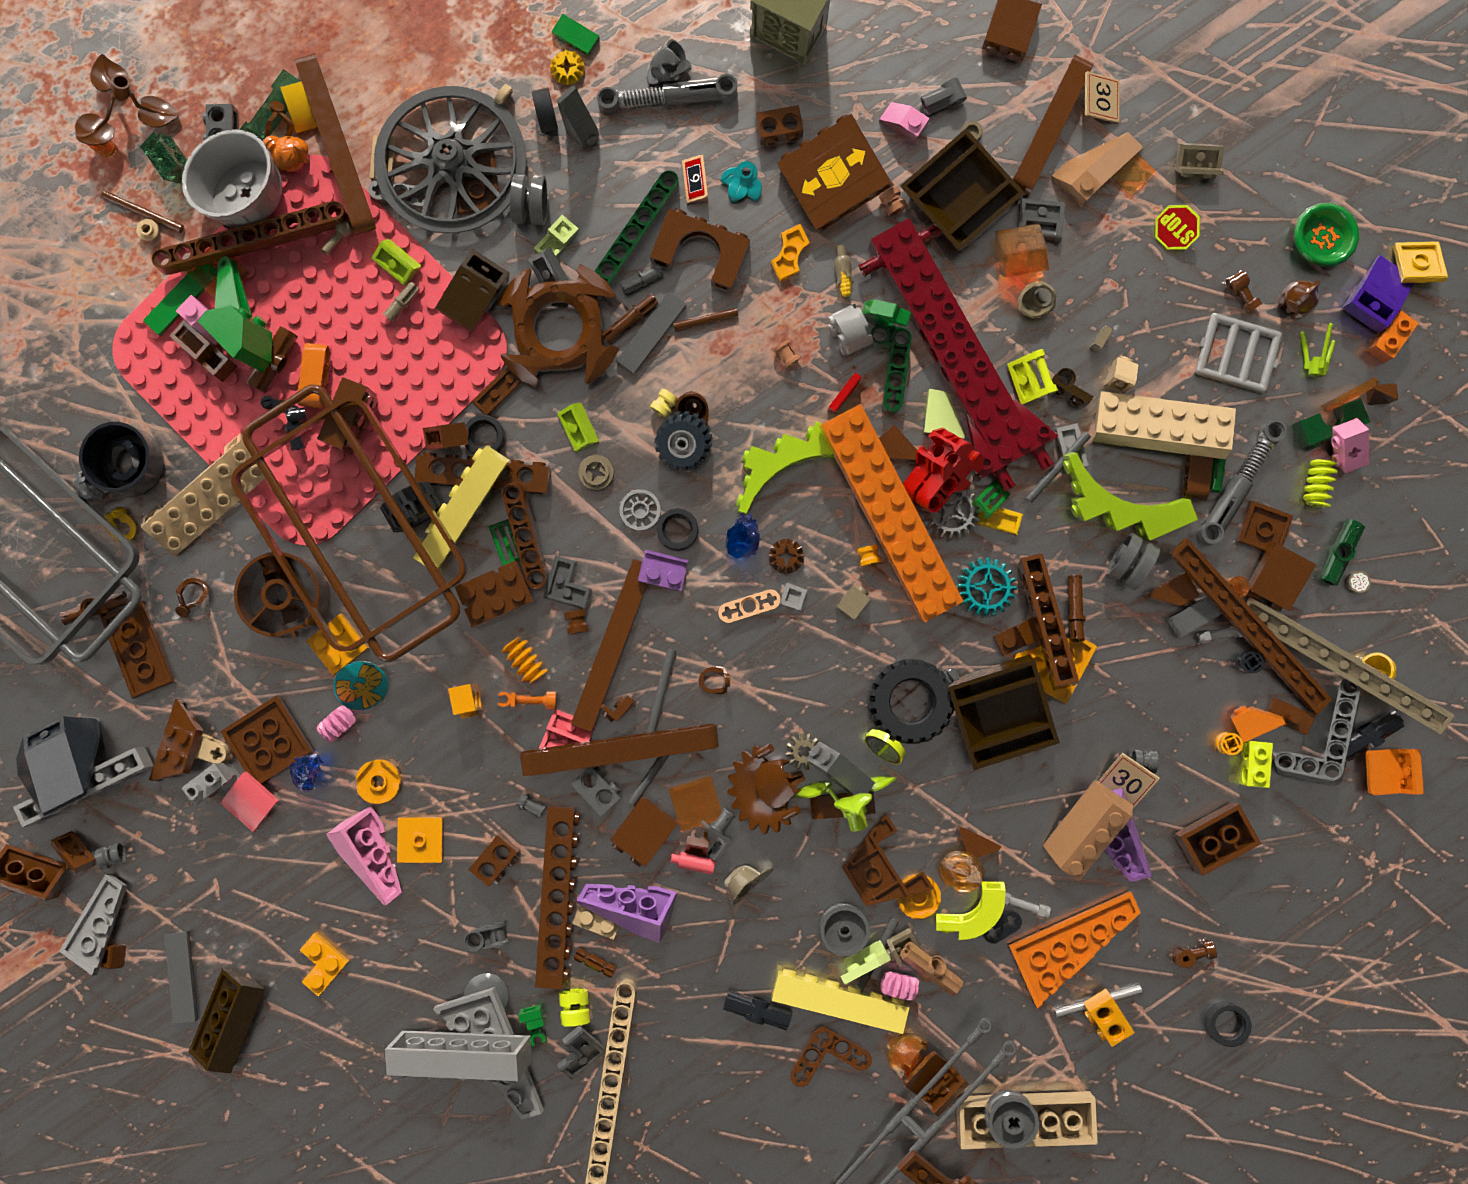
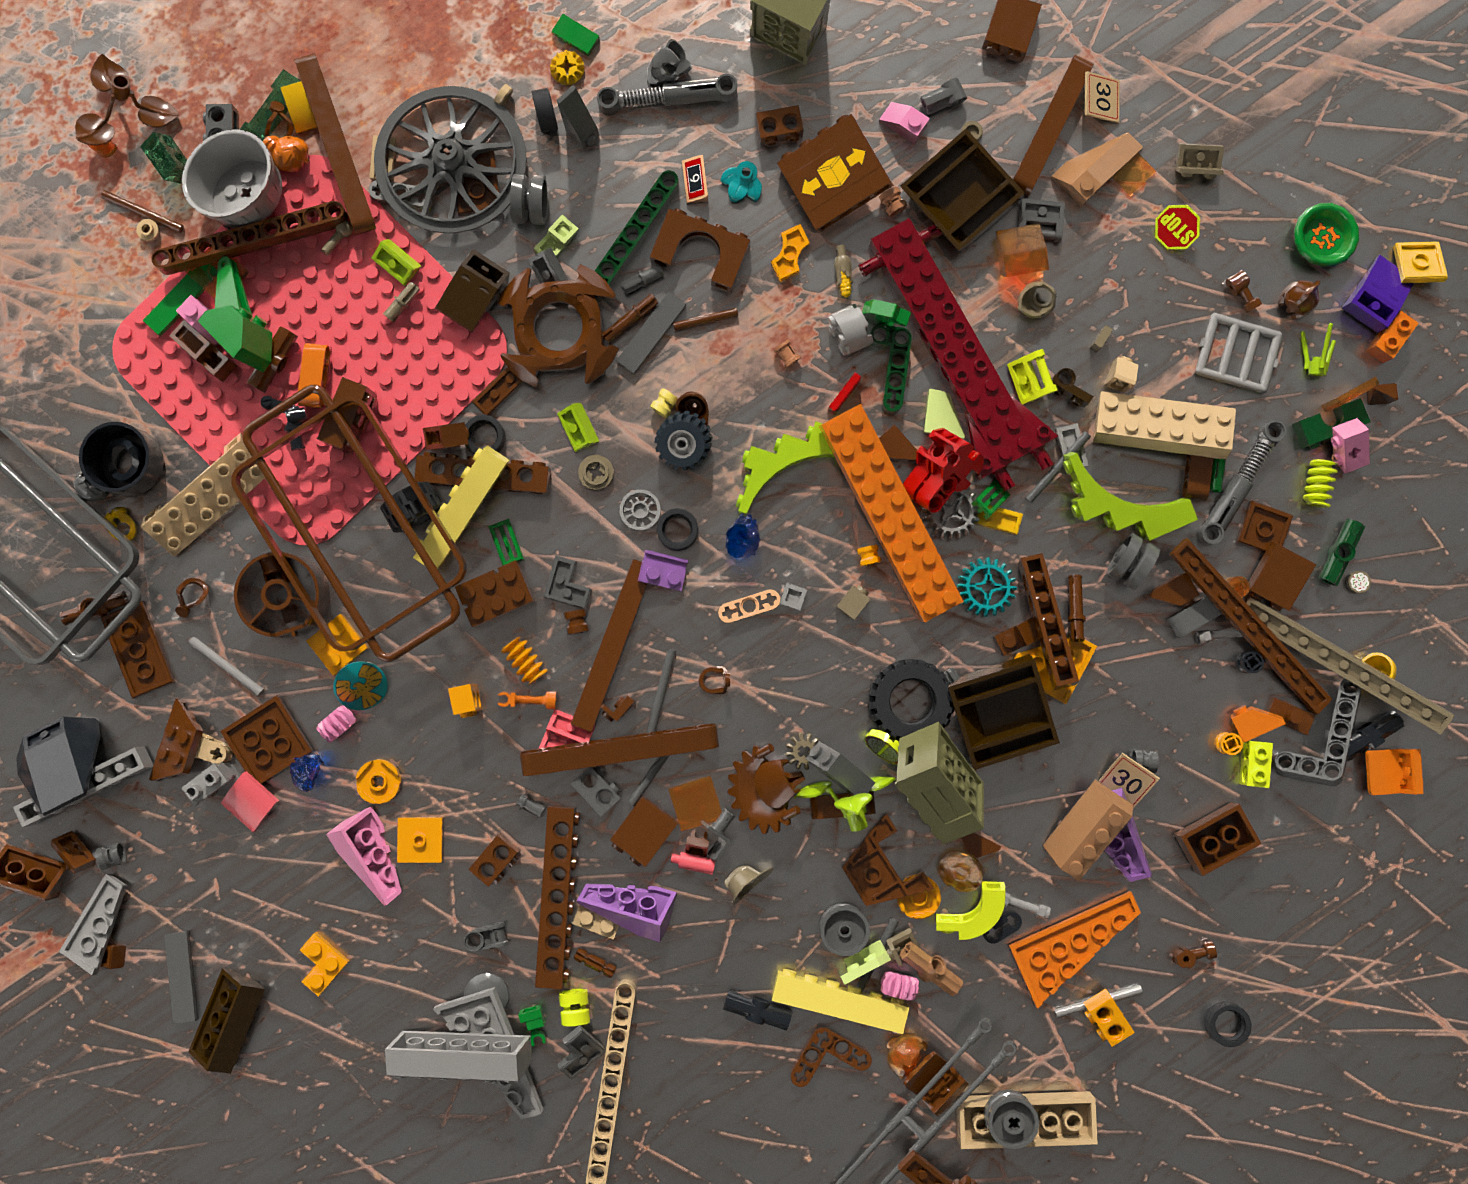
(226, 666): none -> light grey bar
(523, 546): reddish brown beam -> none
(778, 563): reddish brown gear -> none
(940, 783): none -> olive container

